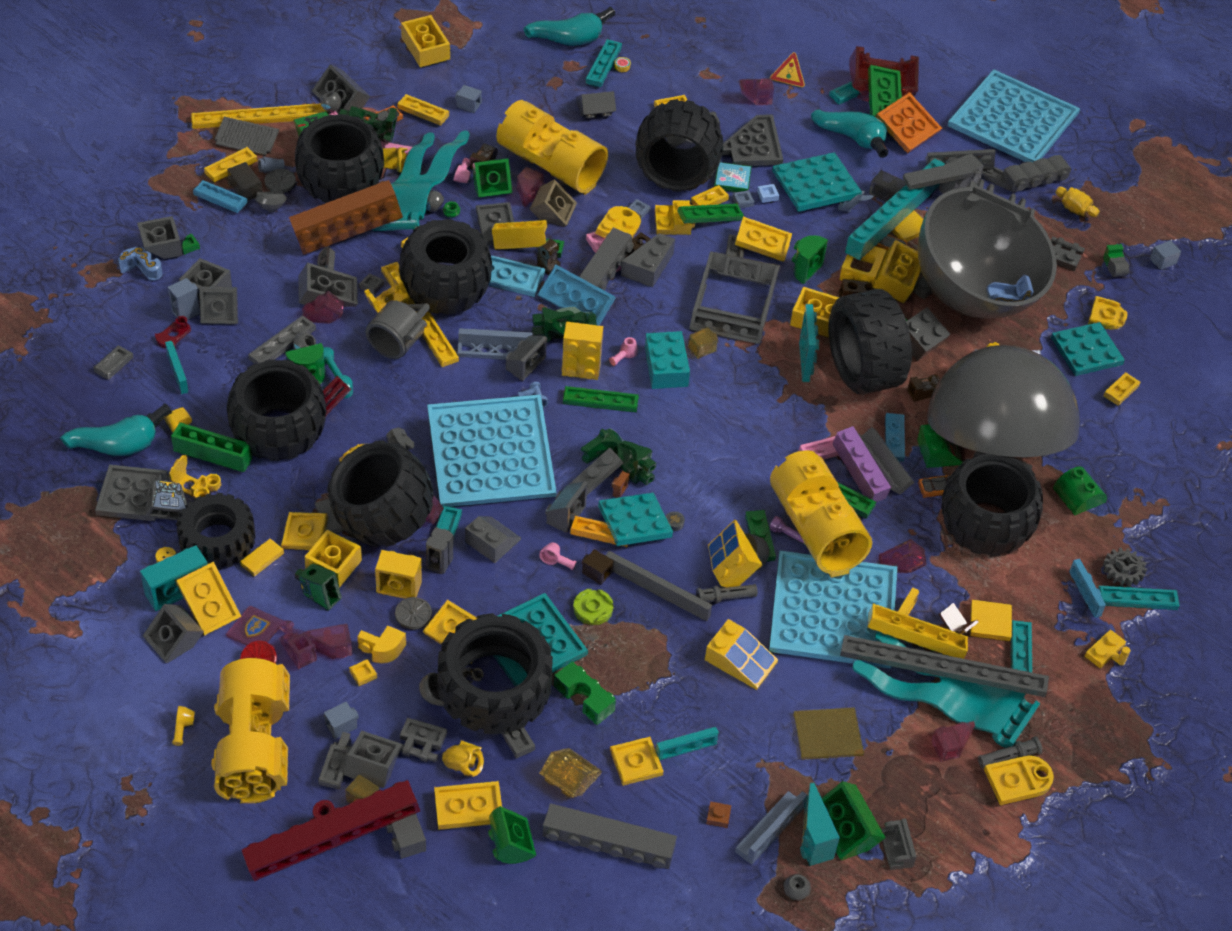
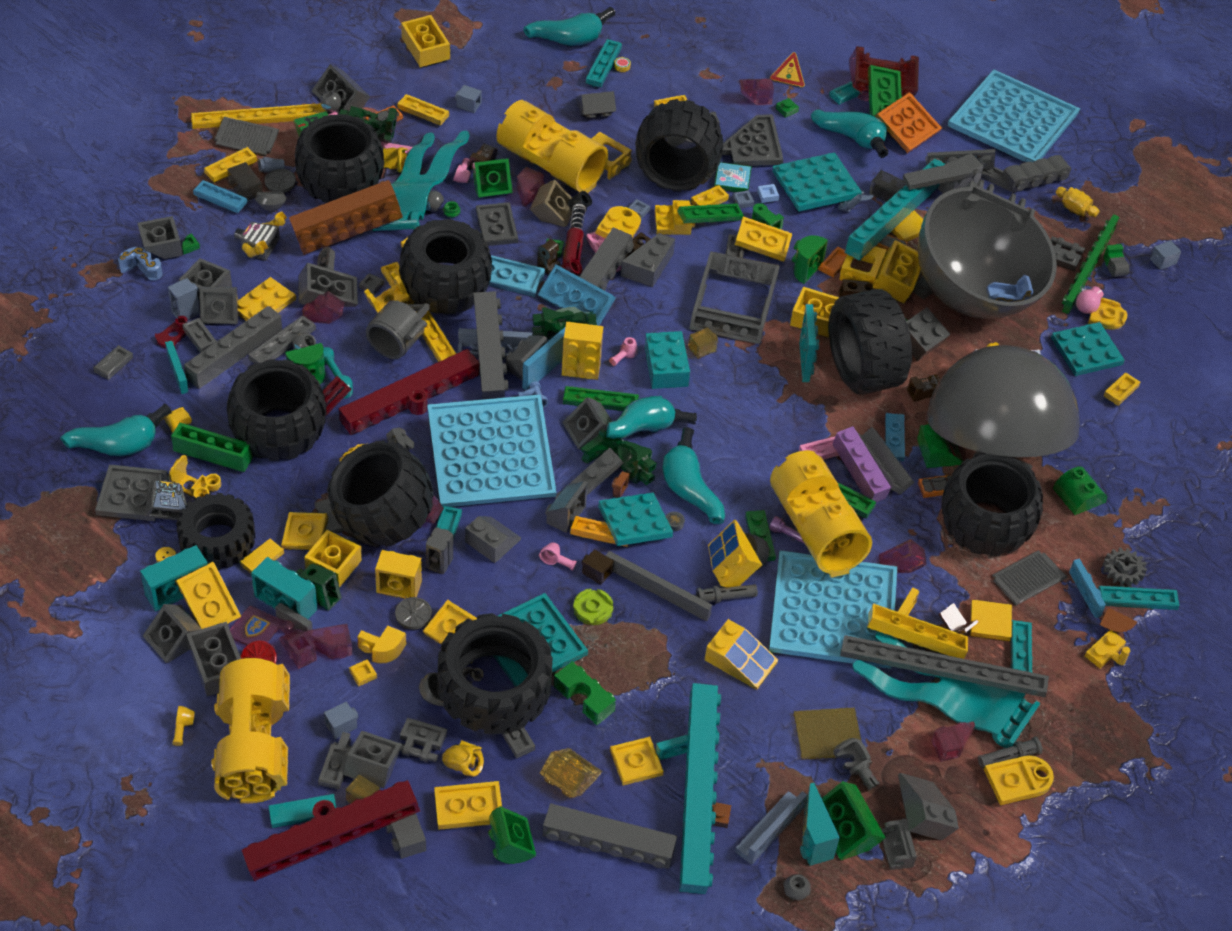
(199, 334): none -> dark grey plate
(211, 651): none -> dark grey brick
(233, 347): none -> dark grey brick
(261, 238): none -> torso
(266, 294): none -> yellow plate
(278, 585): none -> teal brick
(295, 811): none -> teal tile
(300, 622): none -> dark grey tile
(409, 392): none -> dark red hinge
(489, 345): none -> dark grey brick
(519, 234): yellow panel -> none
(543, 360): none -> dark azure tile
(575, 235): none -> piece
(586, 422): none -> dark grey slope
(624, 160): none -> yellow window
(648, 414): none -> teal animal
(684, 478): none -> teal animal
(699, 789): none -> teal brick
(765, 216): none -> green leg
(787, 107): none -> green plate
(833, 262): none -> orange tile
(861, 760): none -> dark grey piece
(927, 808): none -> dark grey slope
(1028, 577): none -> dark grey window
(1087, 267): none -> green plate
(1089, 300): none -> bright pink piece
(1116, 621): none -> dark orange brick

